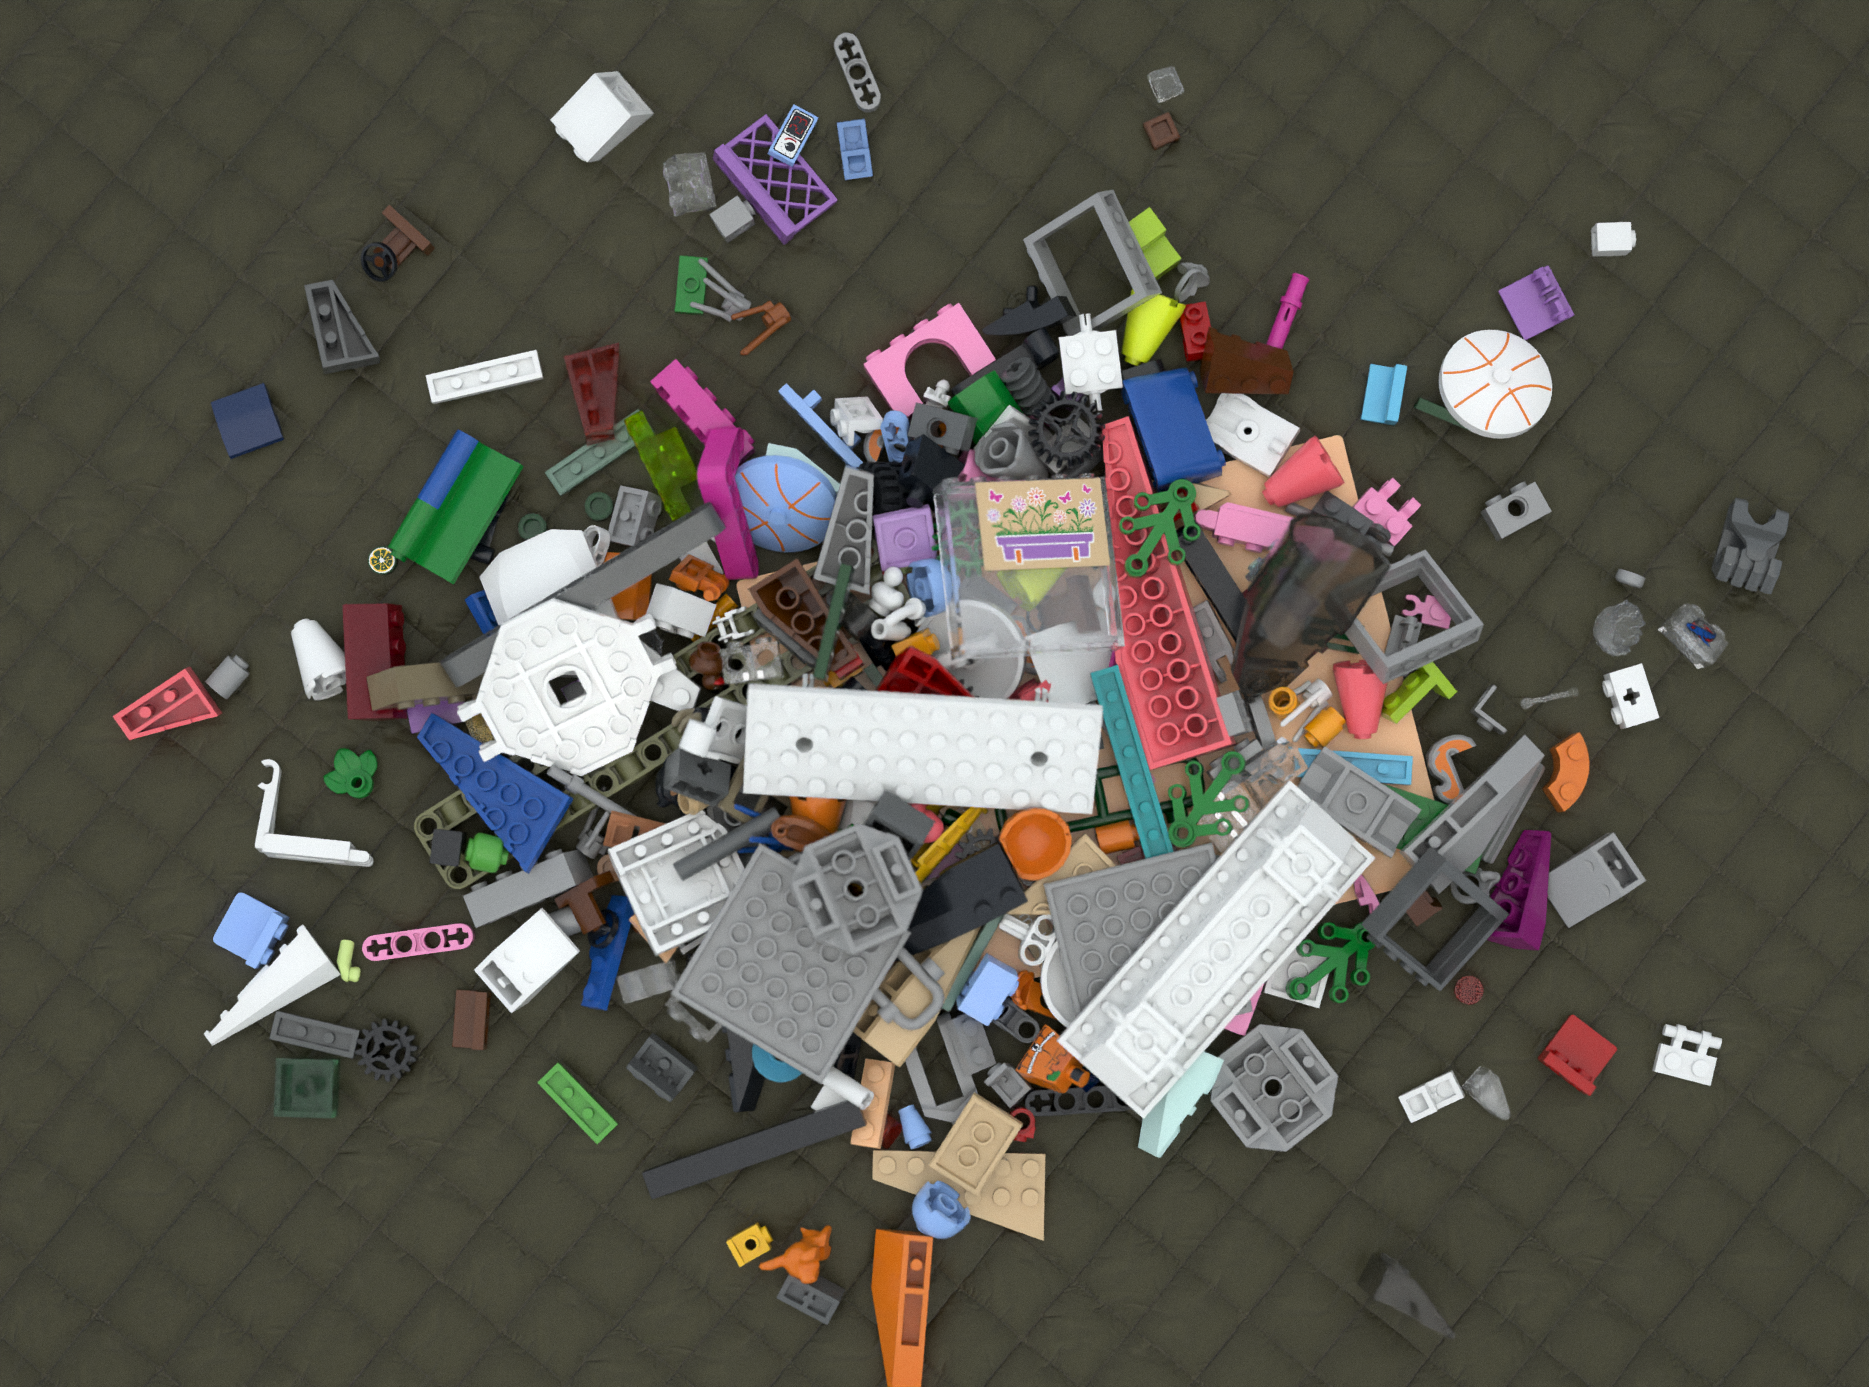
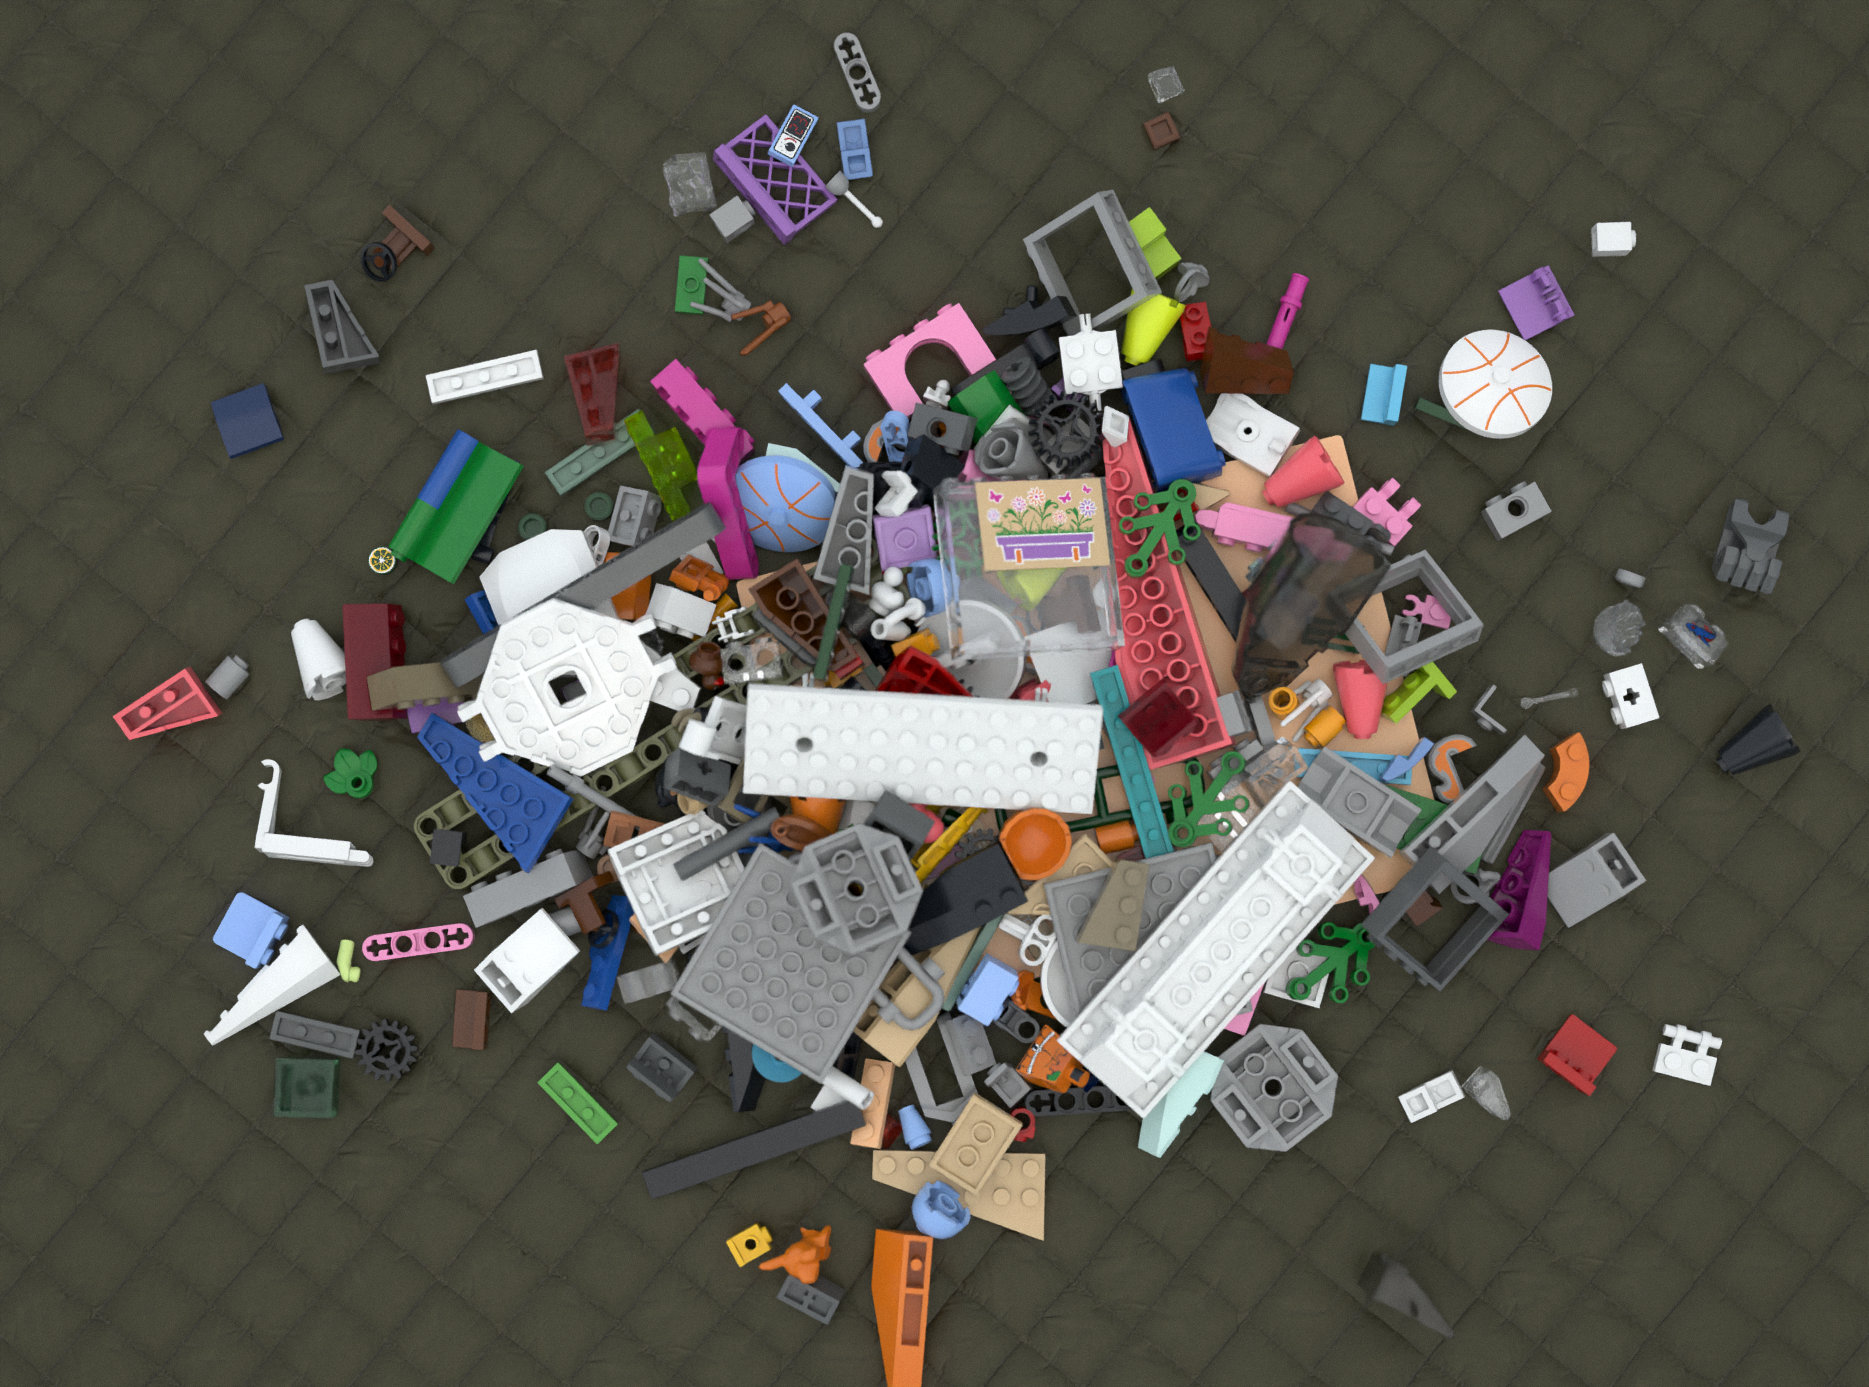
(485, 852): bright green head -> none
(600, 115): white slope -> none
(839, 185): none -> hinge
(854, 415): white bracket -> none
(898, 496): none -> white bracket
(1115, 426): none -> white slope
(1118, 908): none -> dark tan wedge
(1158, 719): none -> dark red bracket
(1214, 637): light grey hinge -> none
(1400, 765): none -> medium blue slope
(1468, 990): clear red plate -> none
(1757, 743): none -> black cone

